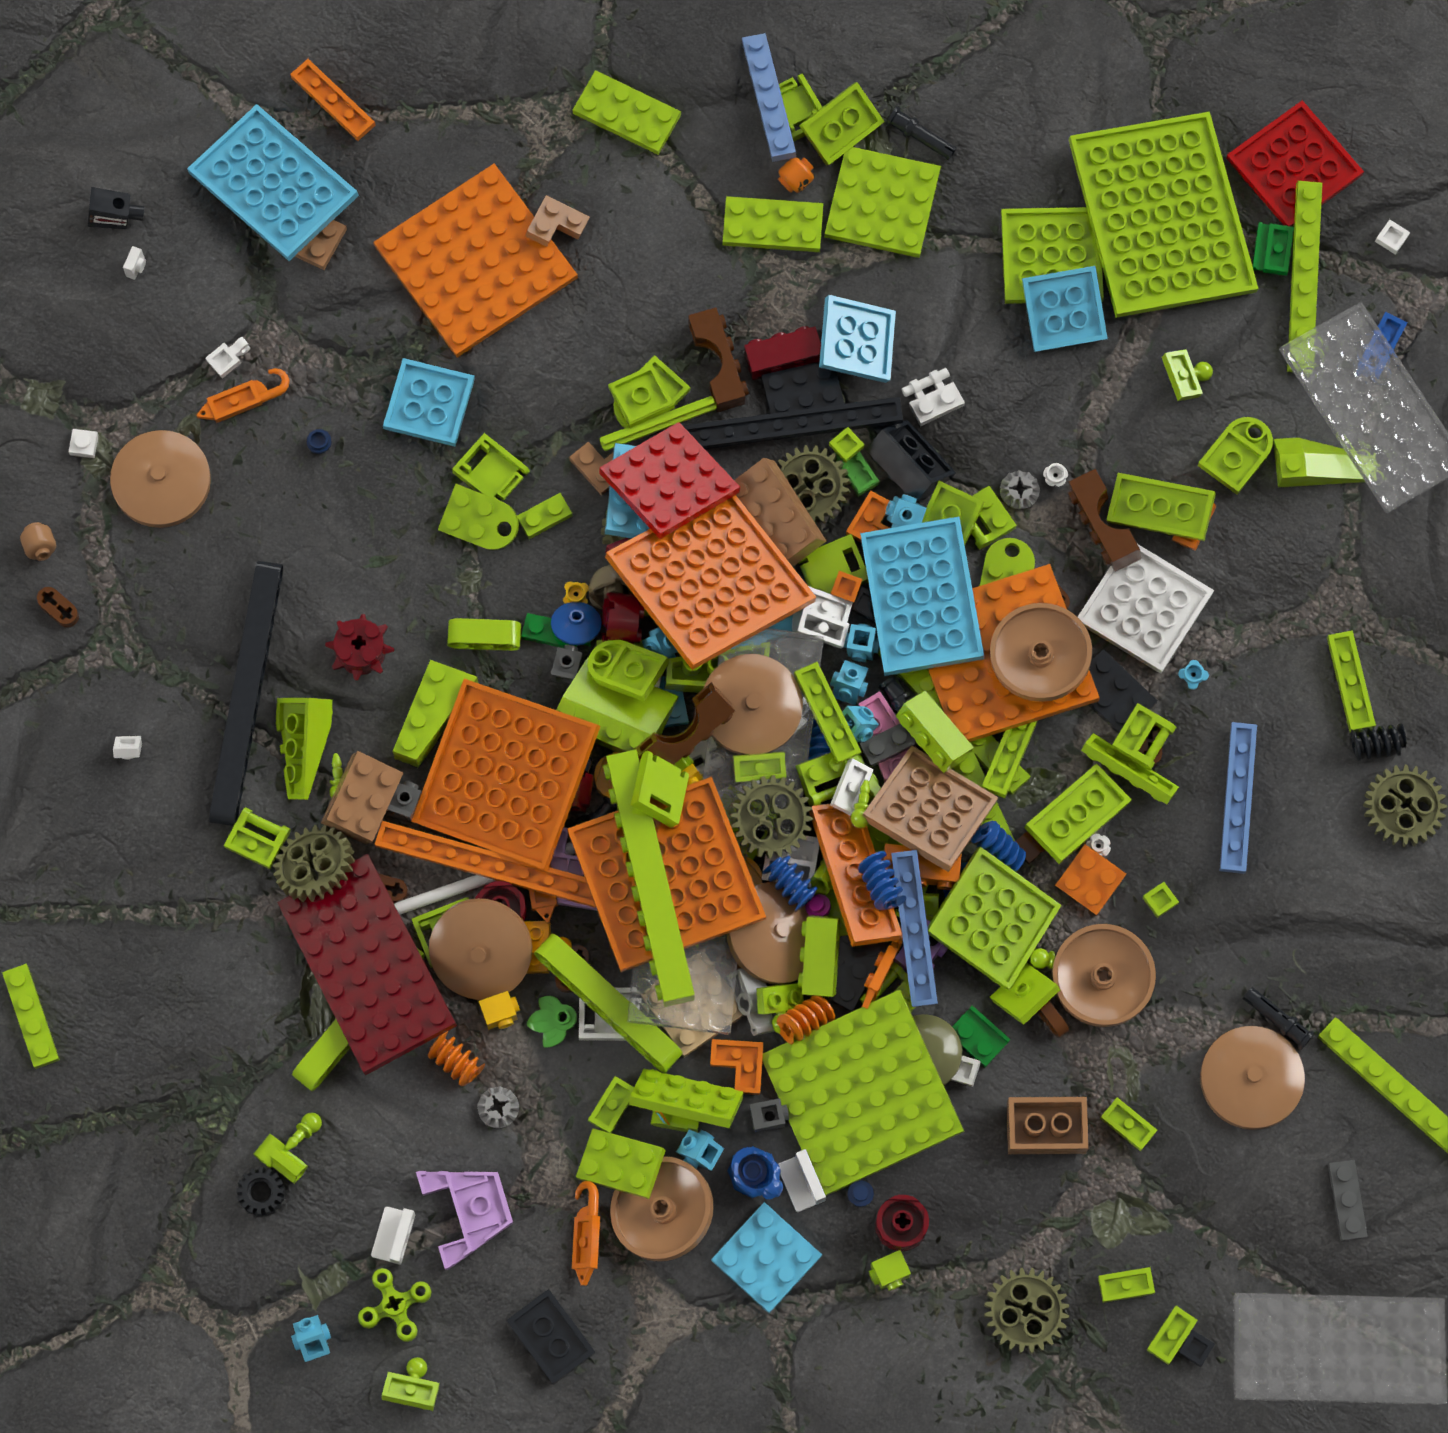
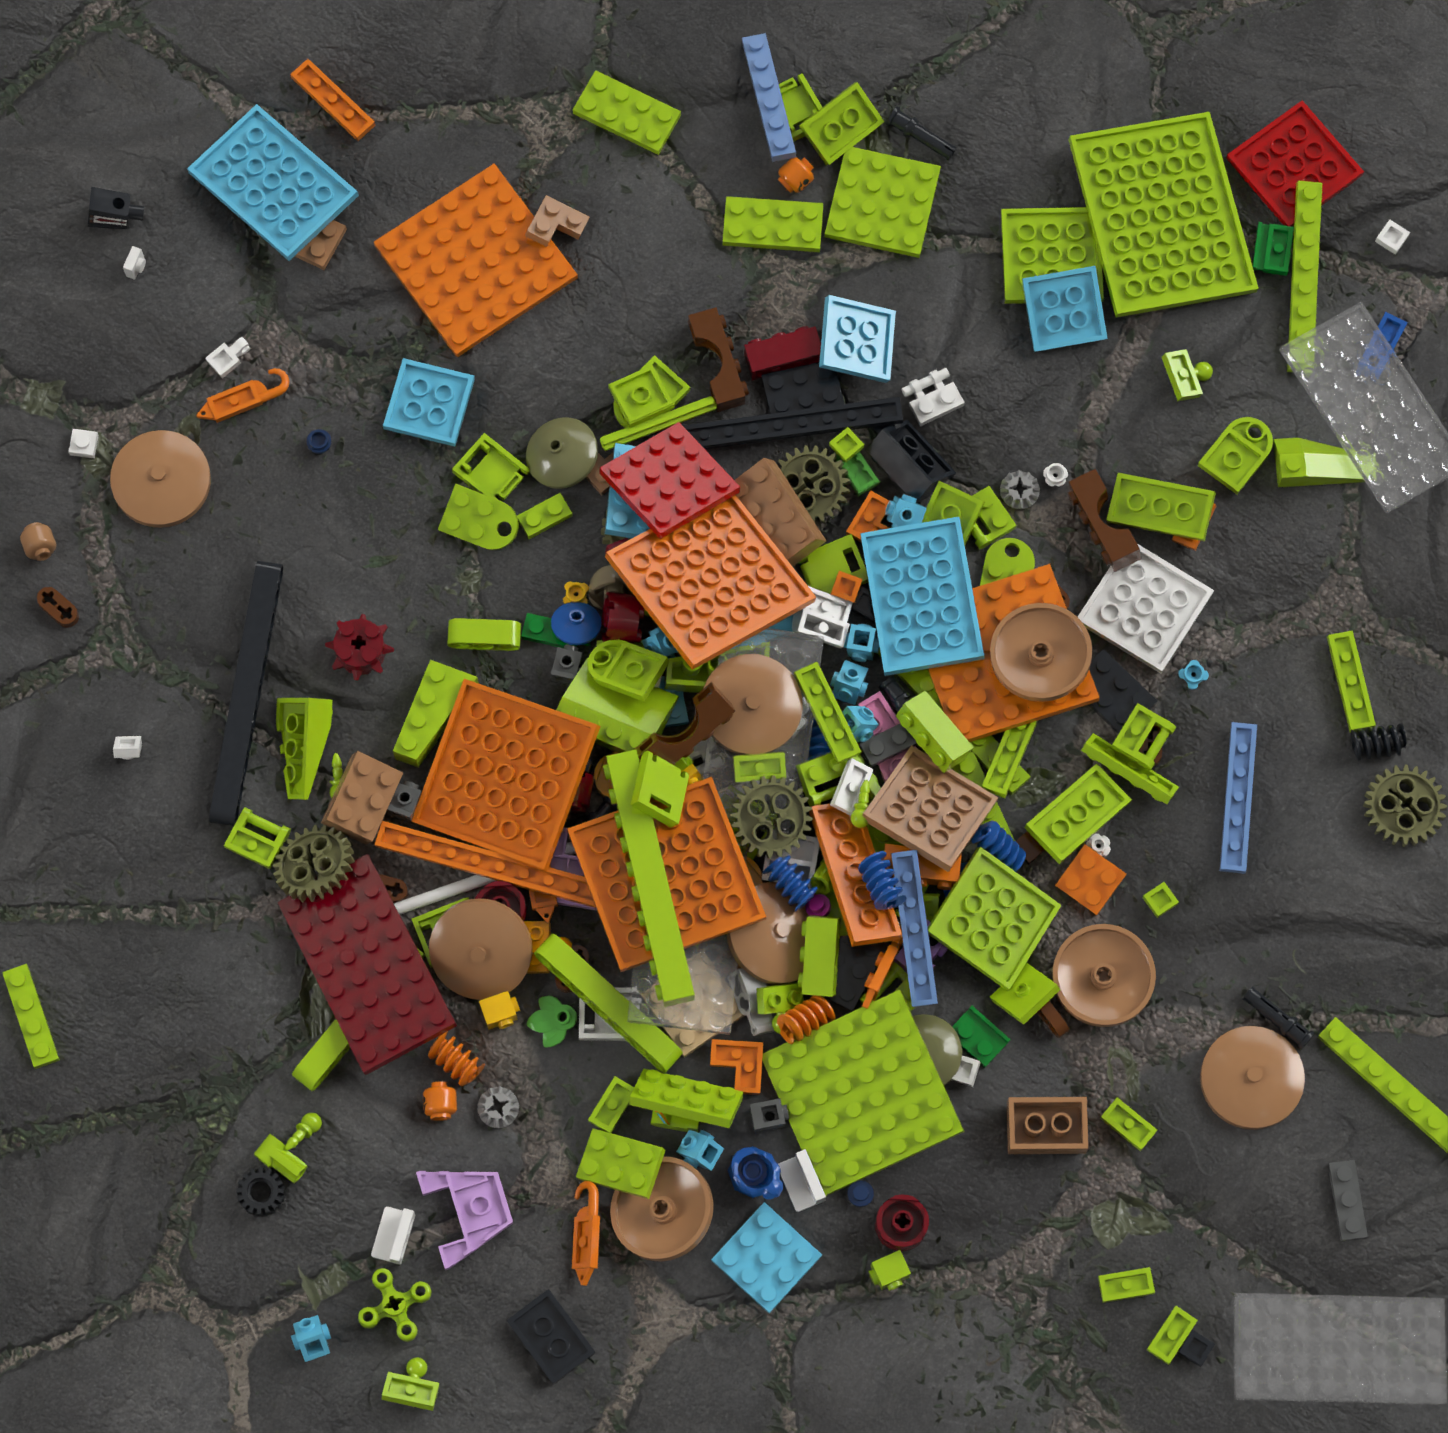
(439, 1101): none -> orange head
(569, 462): none -> olive dish
(1017, 1332): olive gear -> none
(1041, 958): lime bar -> none

